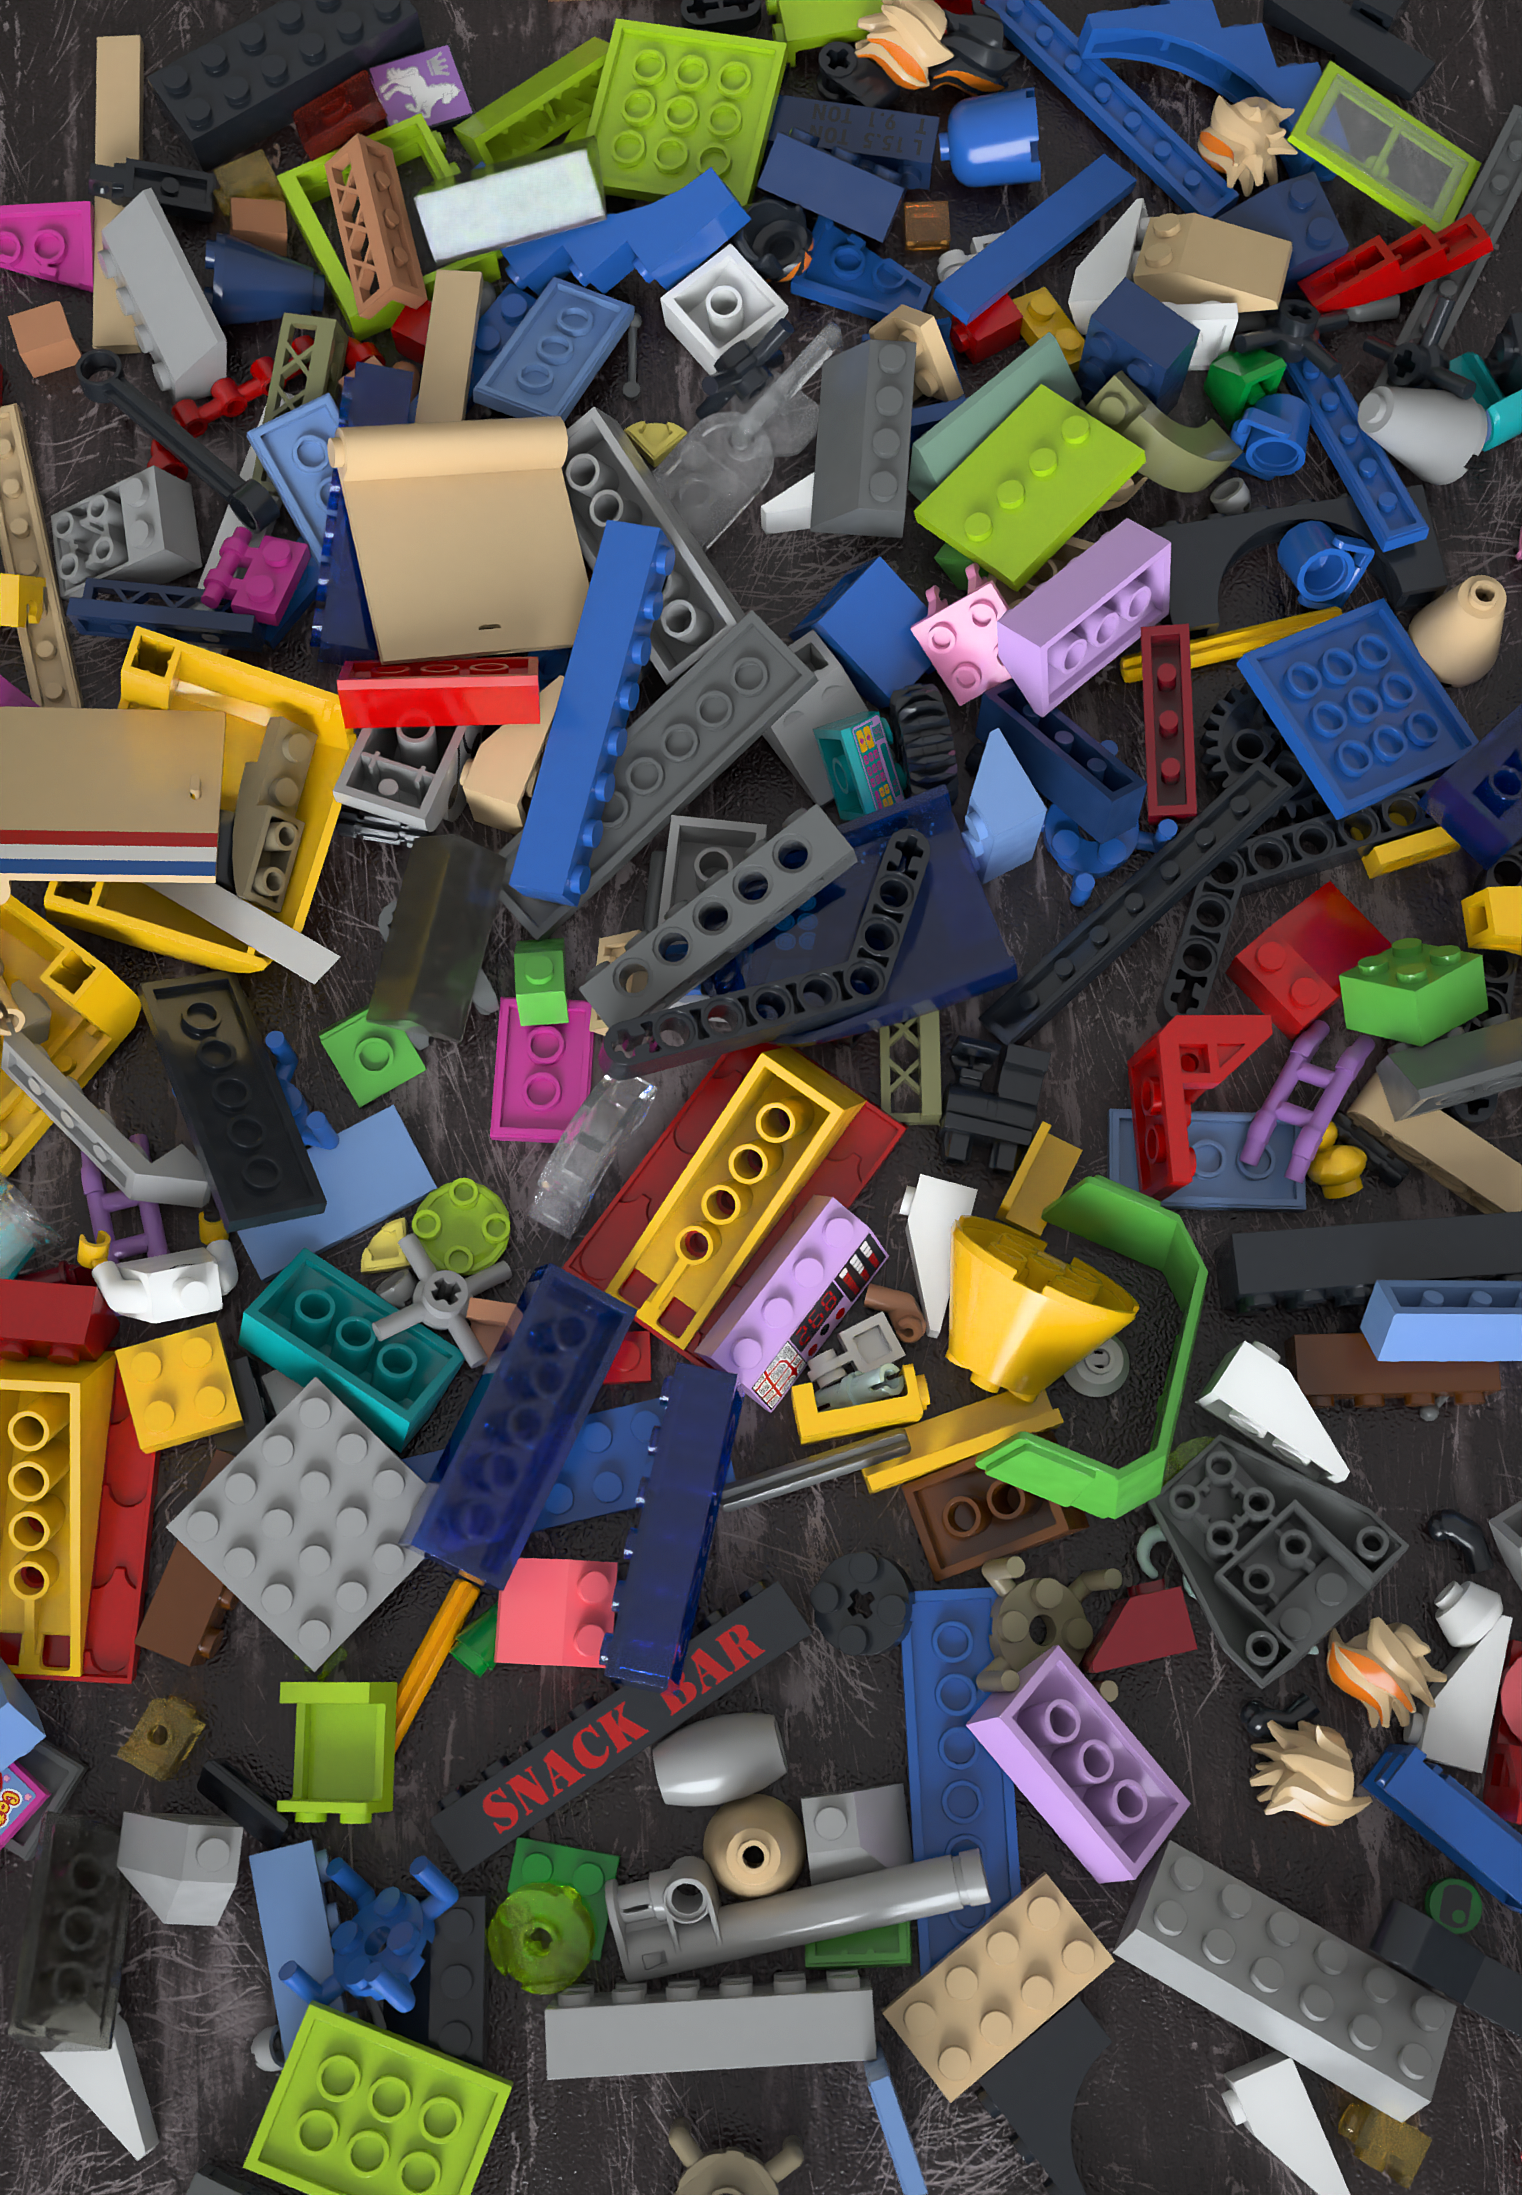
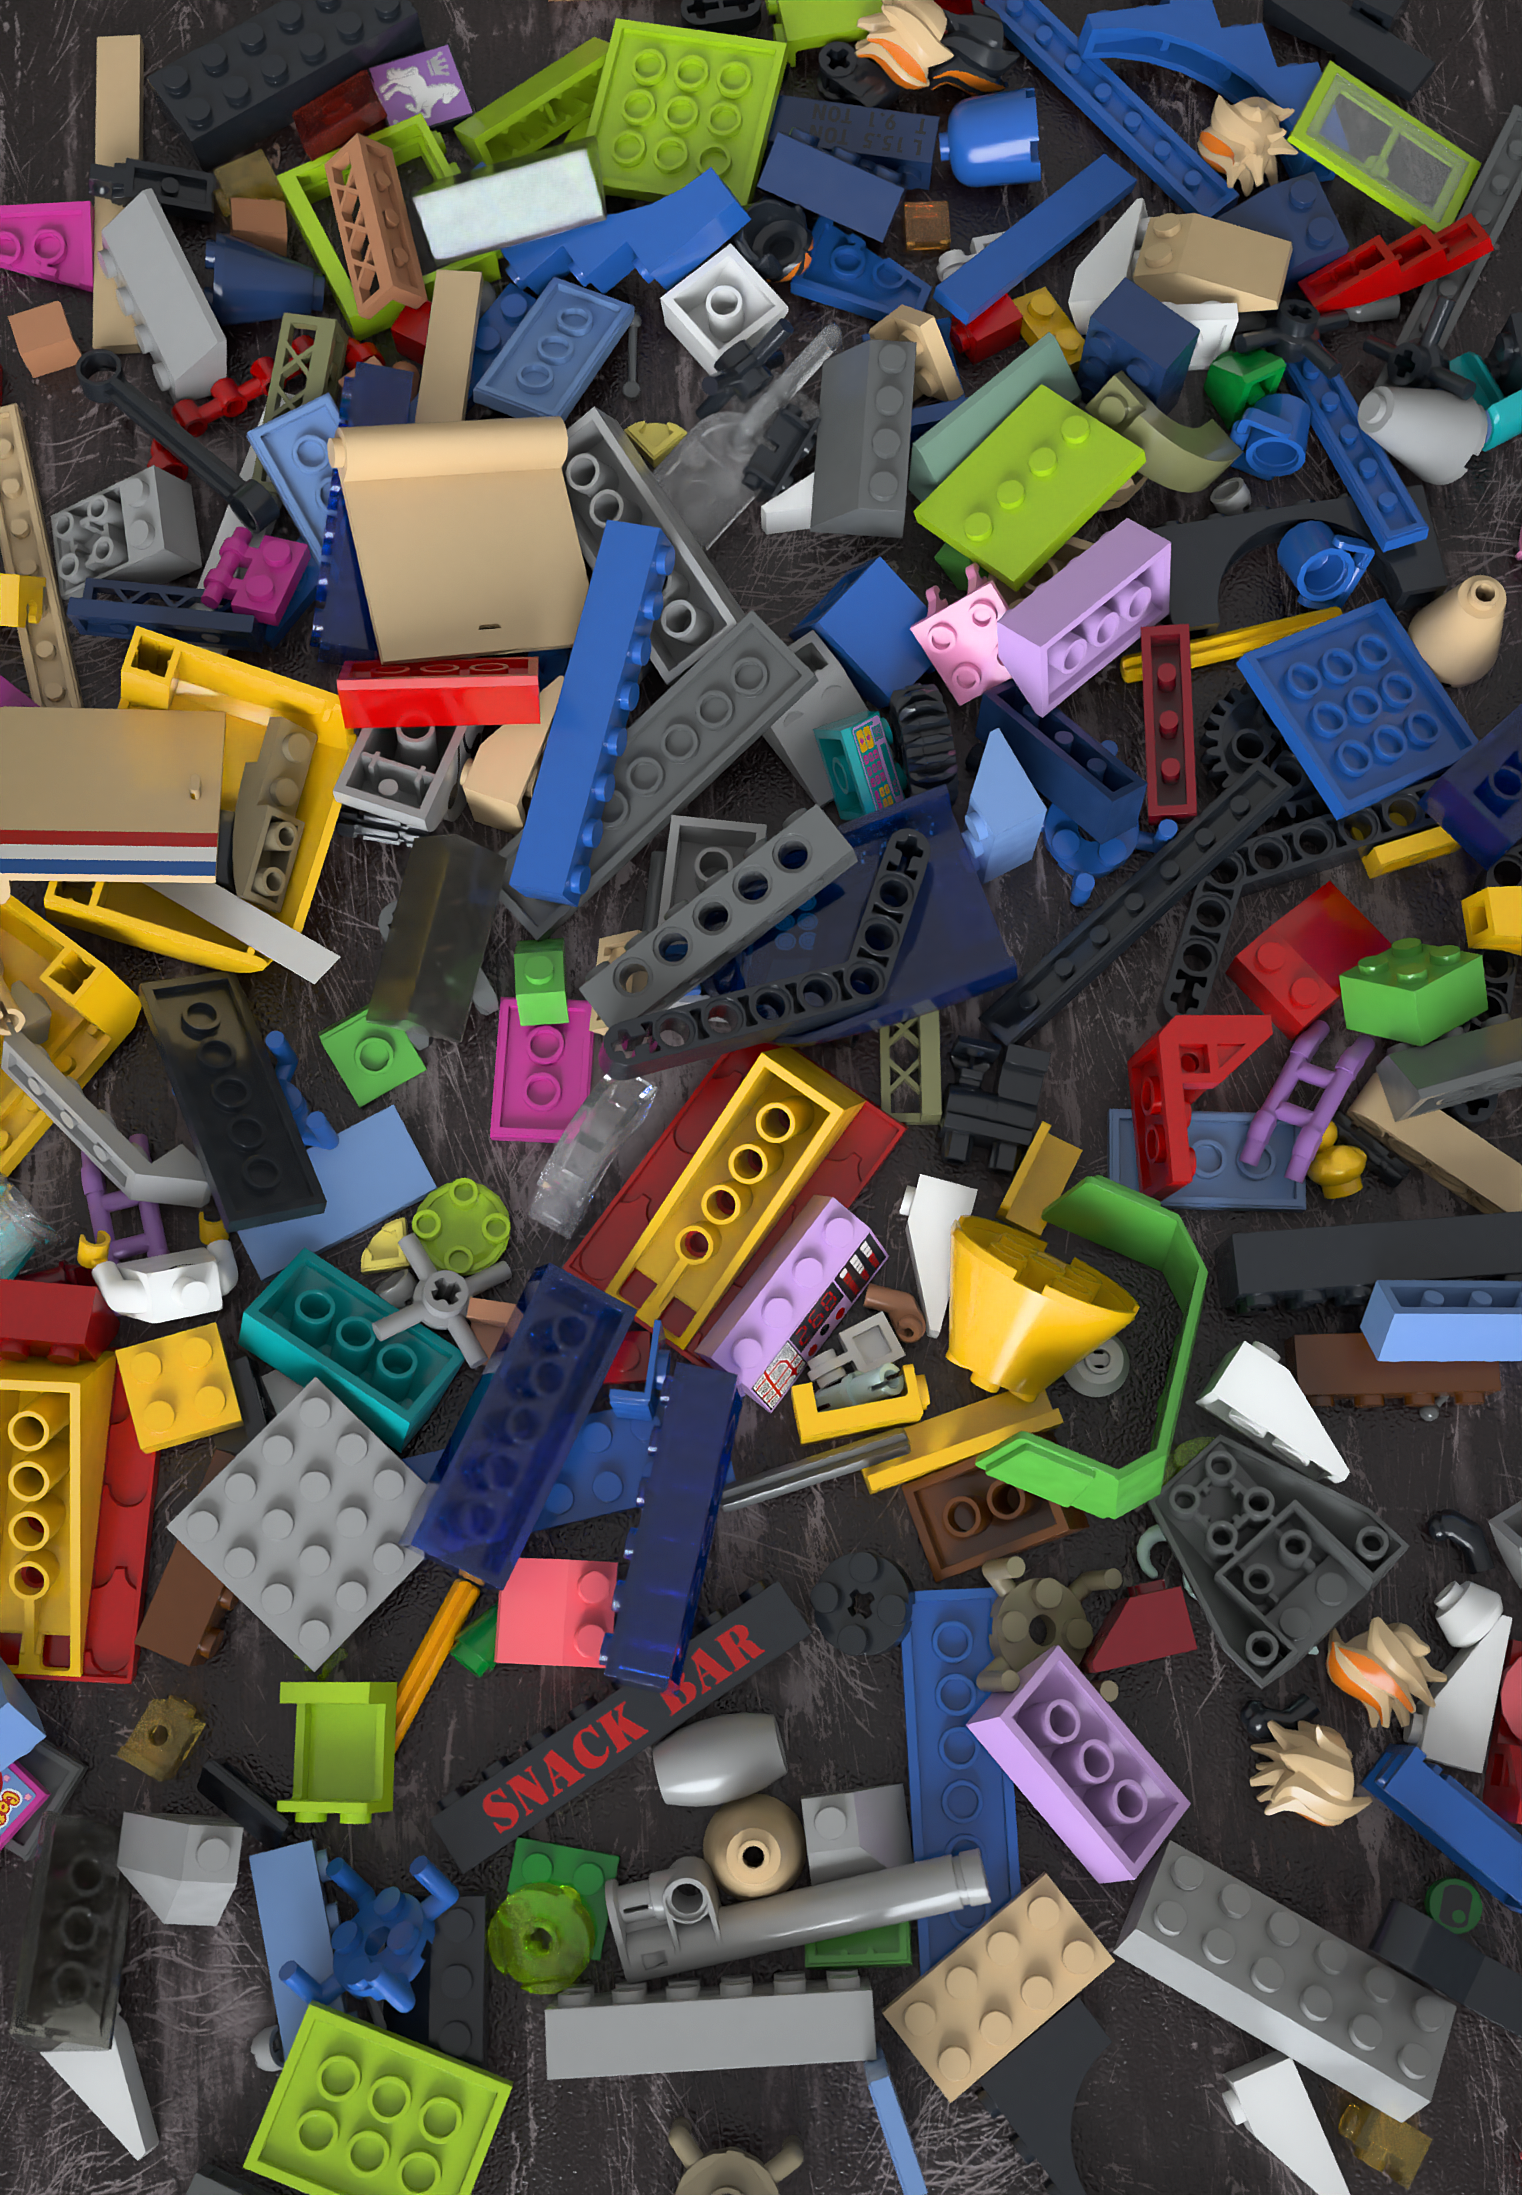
(640, 1404): none -> blue piece
(792, 440): none -> black hinge

